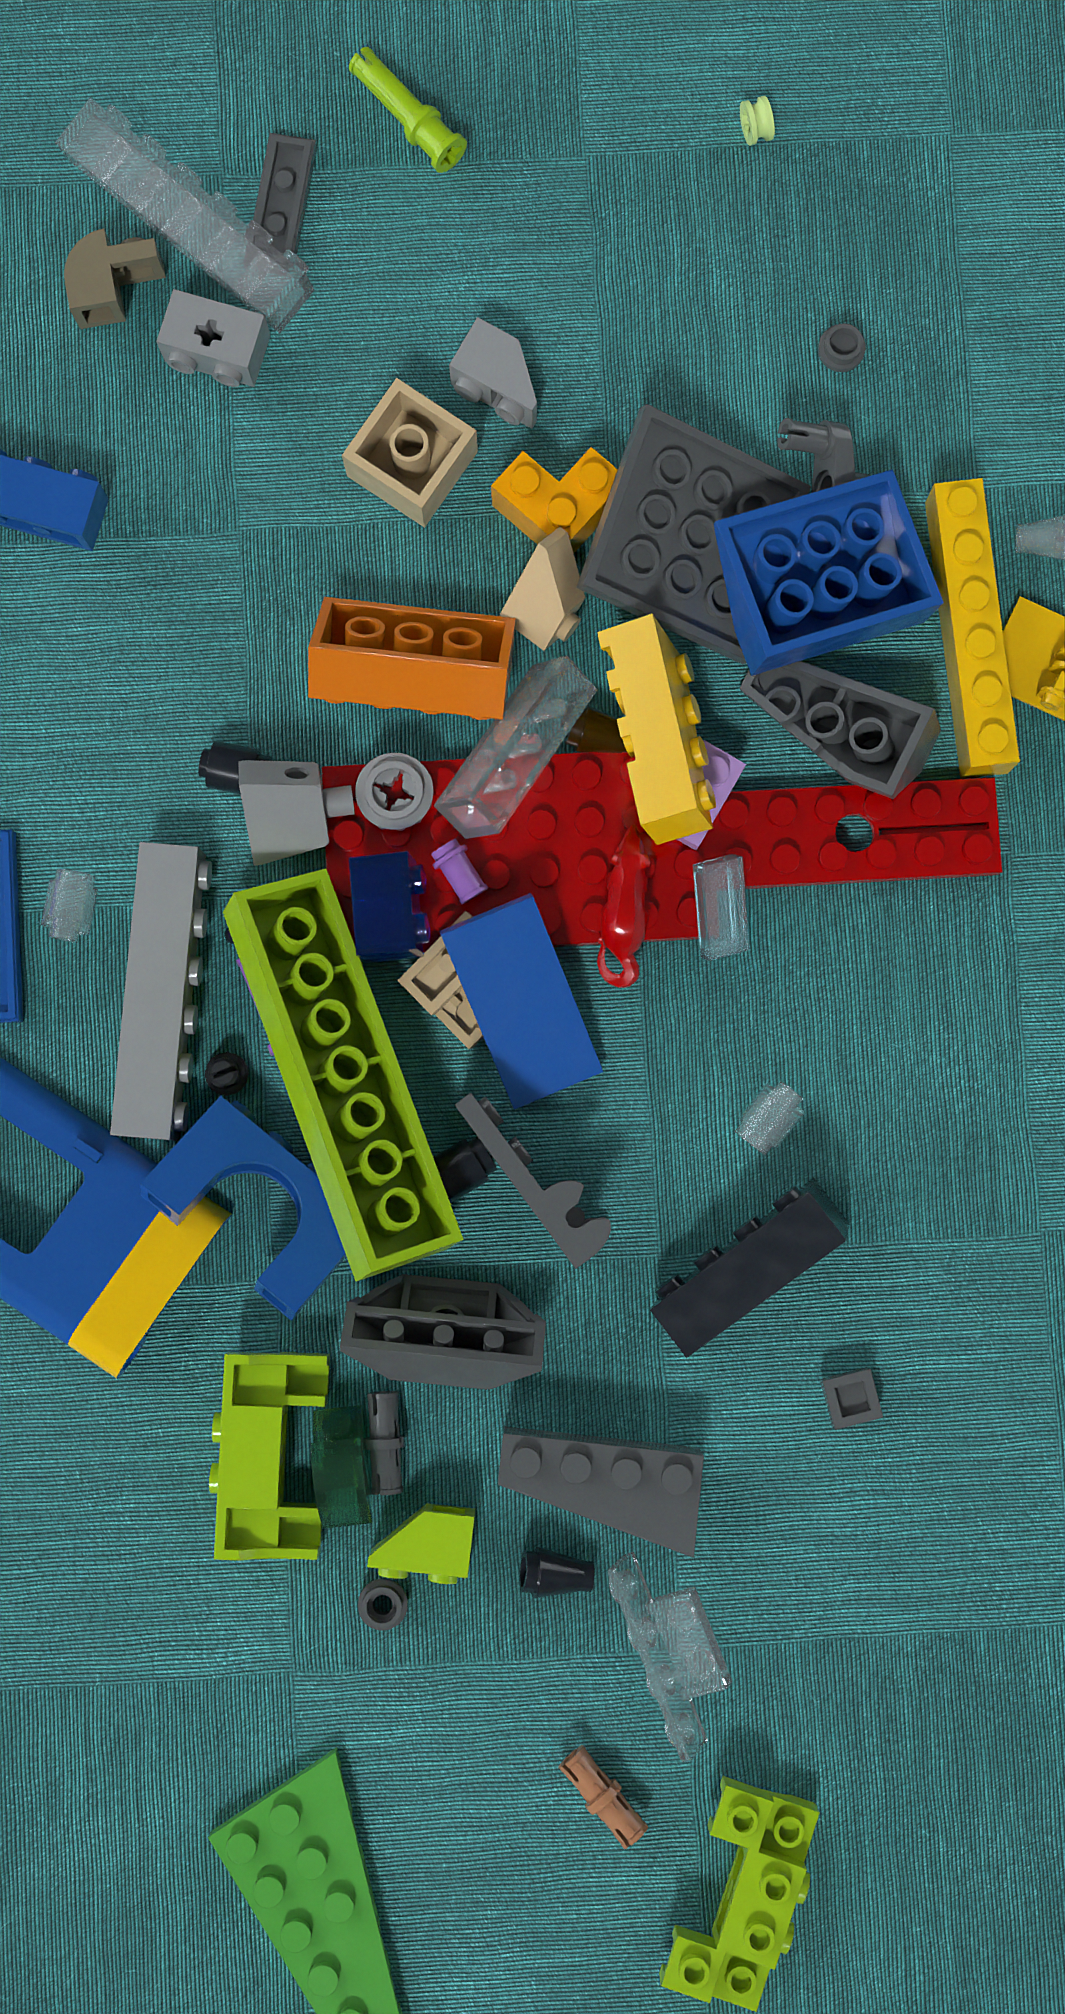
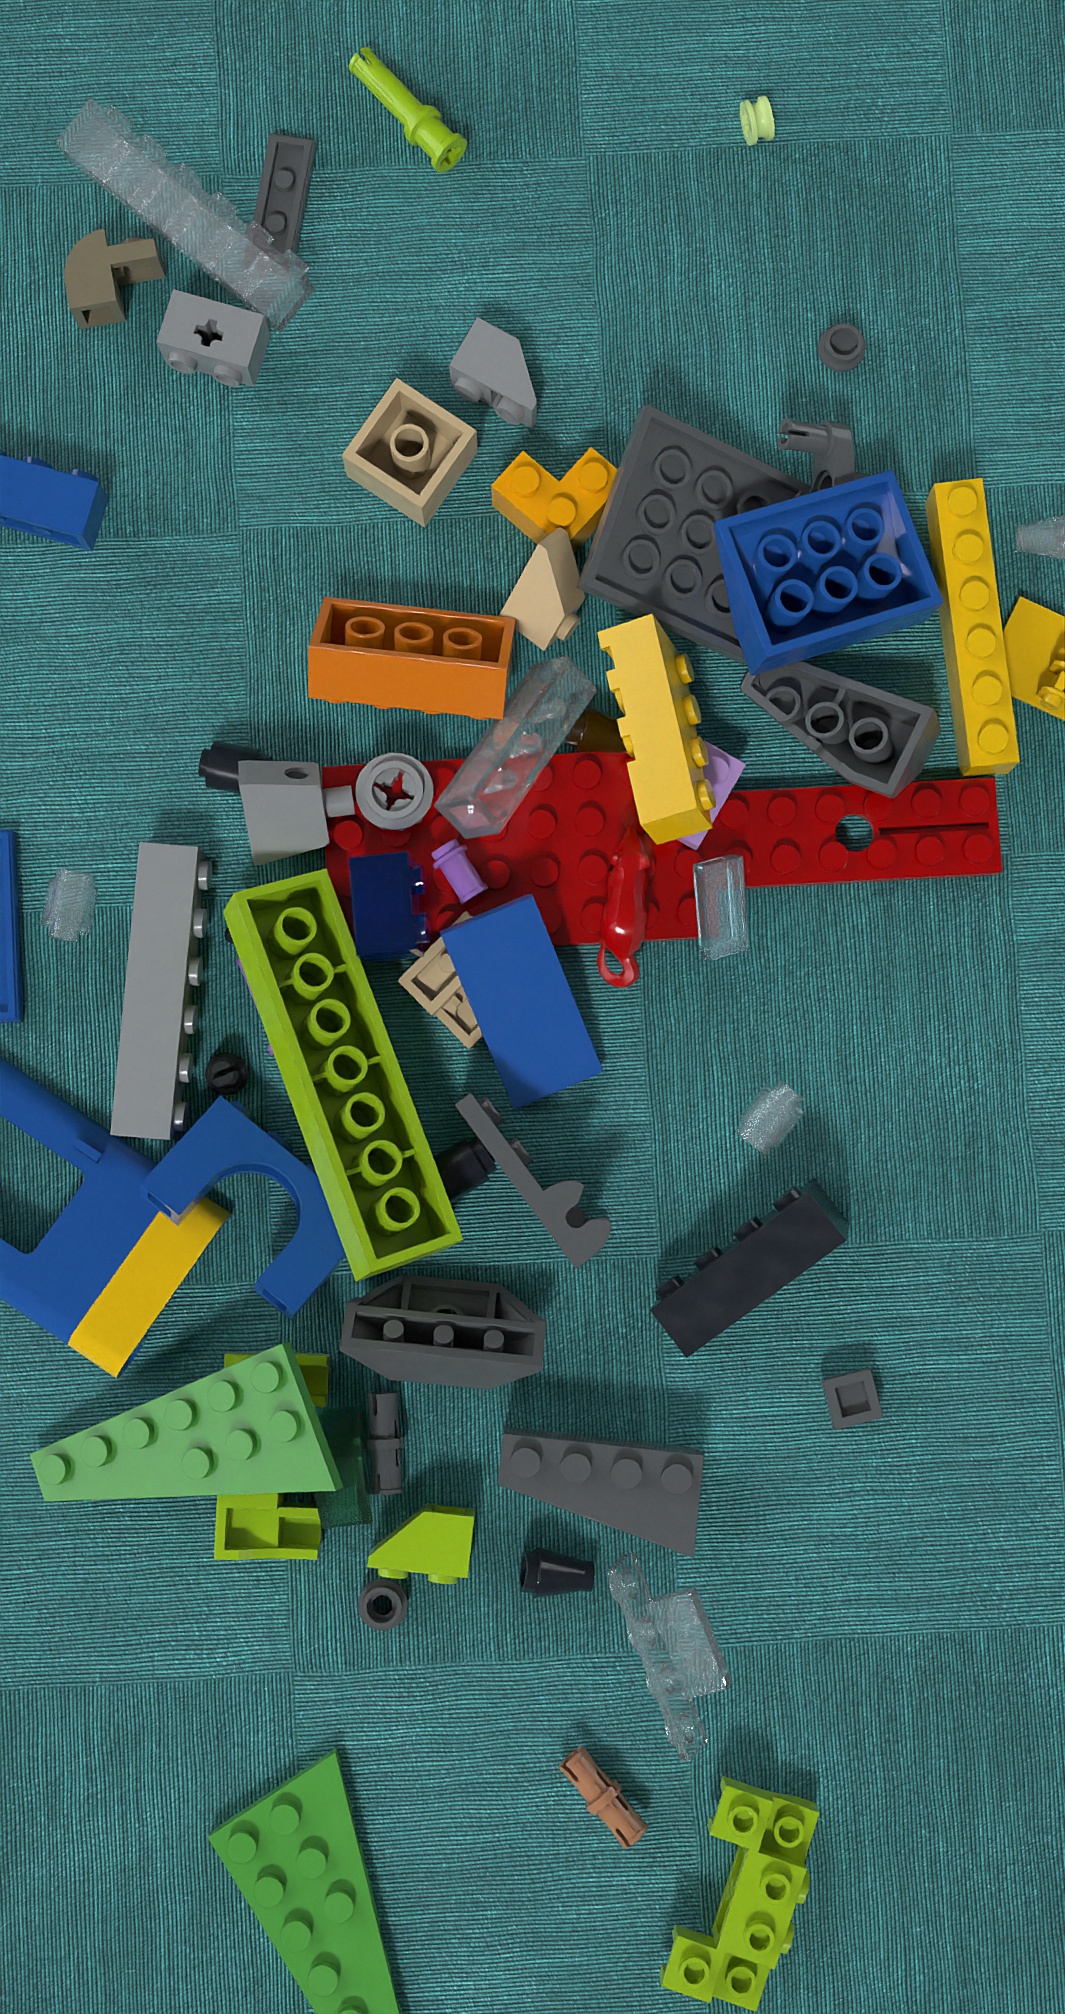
(217, 1436): none -> bright green wing

